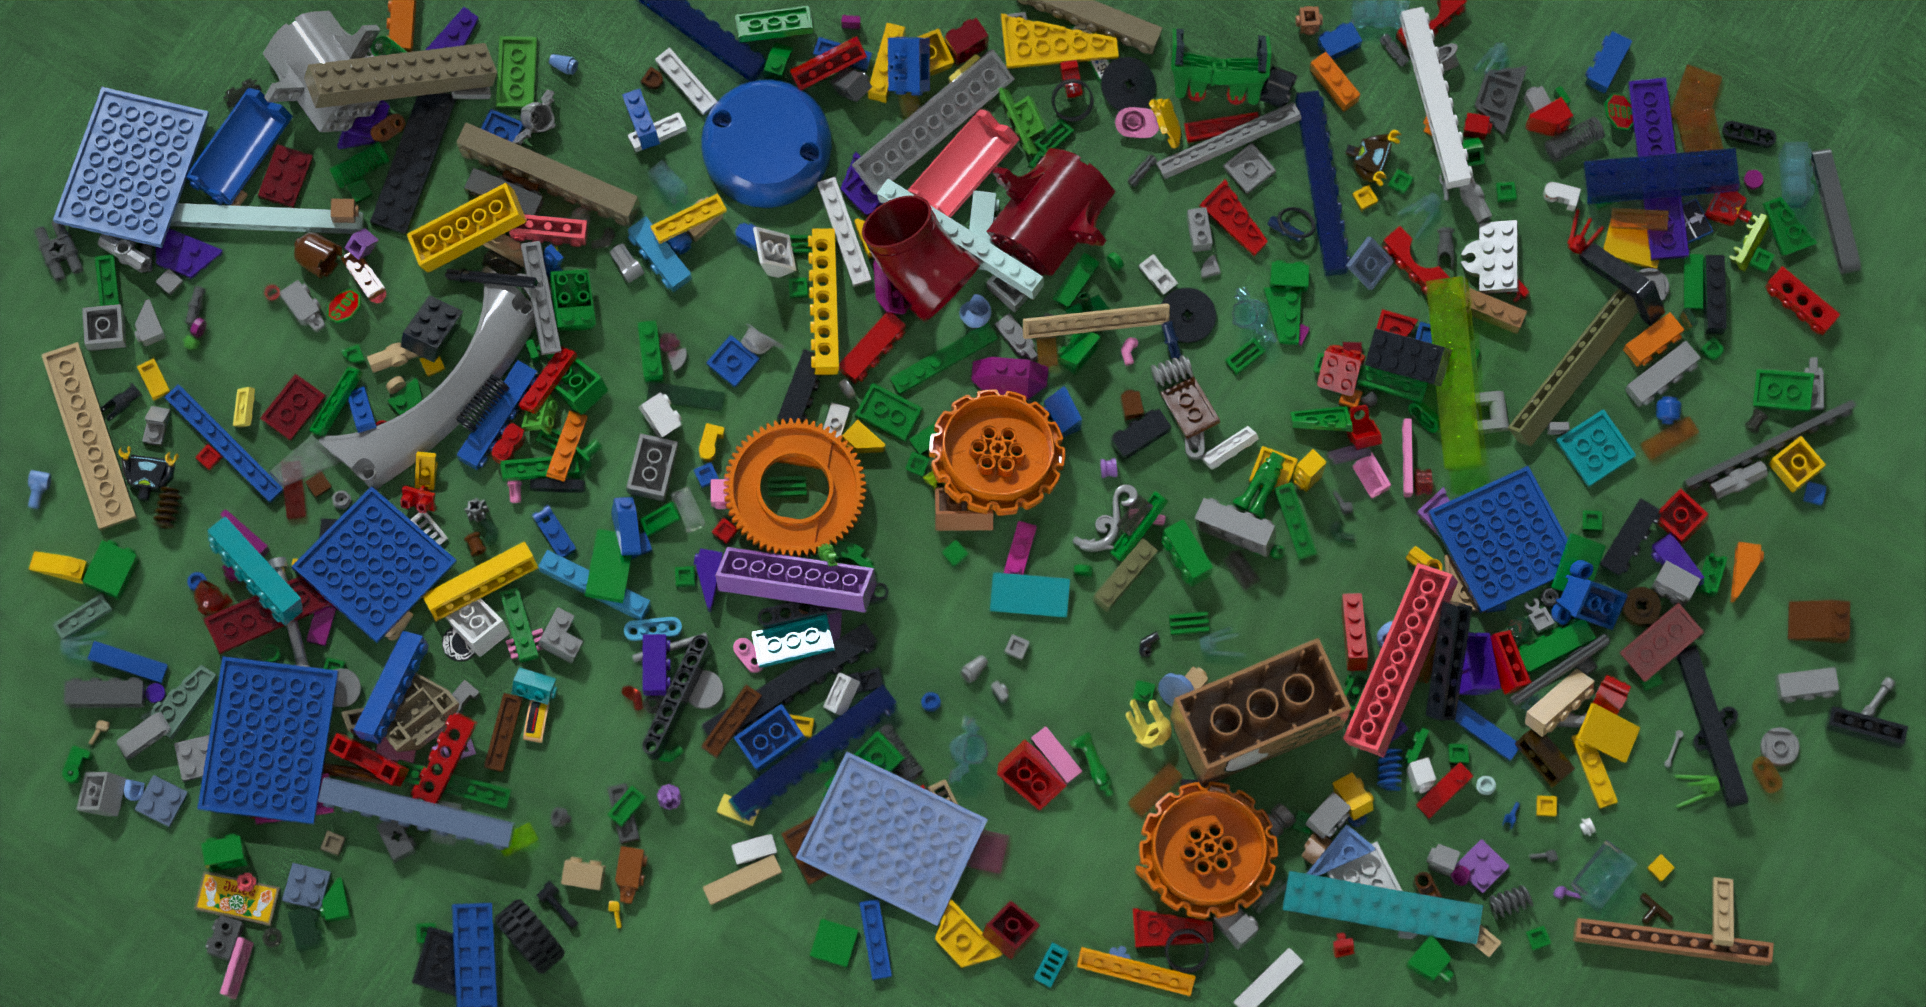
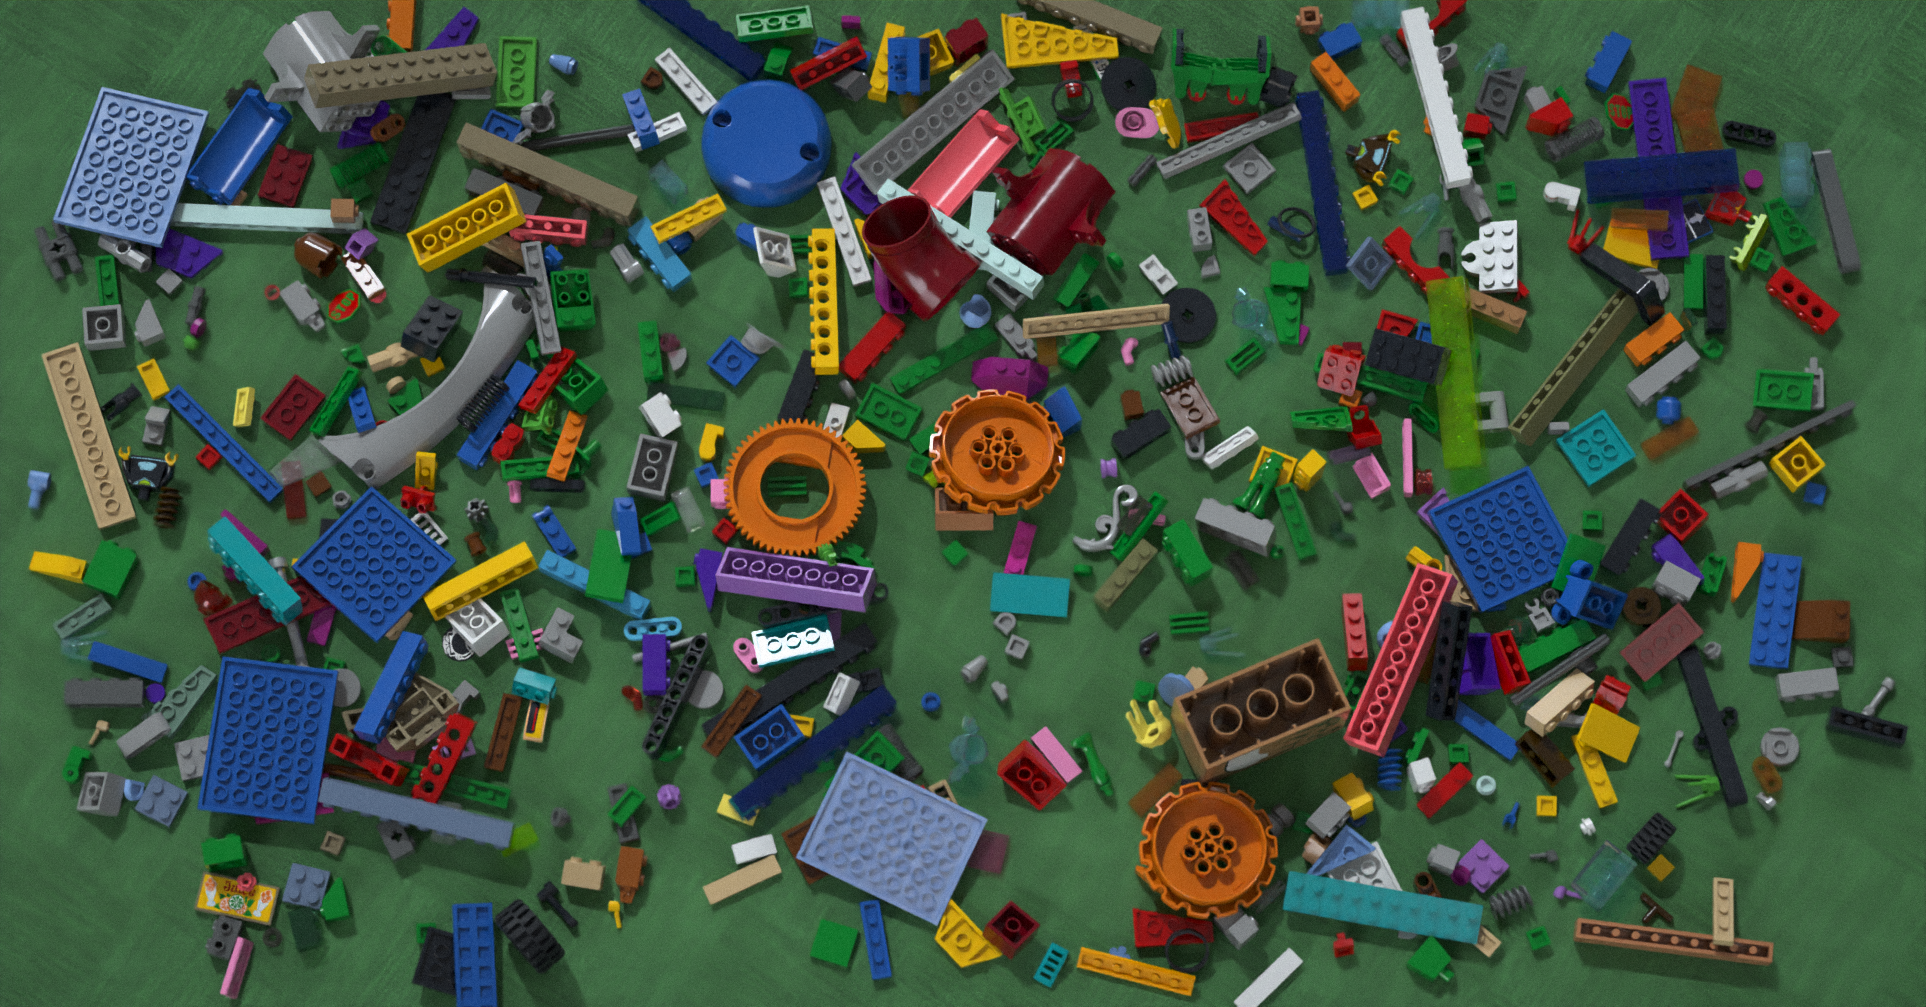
(578, 138): none -> dark grey axle
(1005, 623): none -> light grey tile
(1651, 838): none -> black tyre
(1712, 650): none -> light grey plate
(1768, 802): none -> light grey tile
(1775, 611): none -> blue plate
(1842, 657): none -> dark grey plate

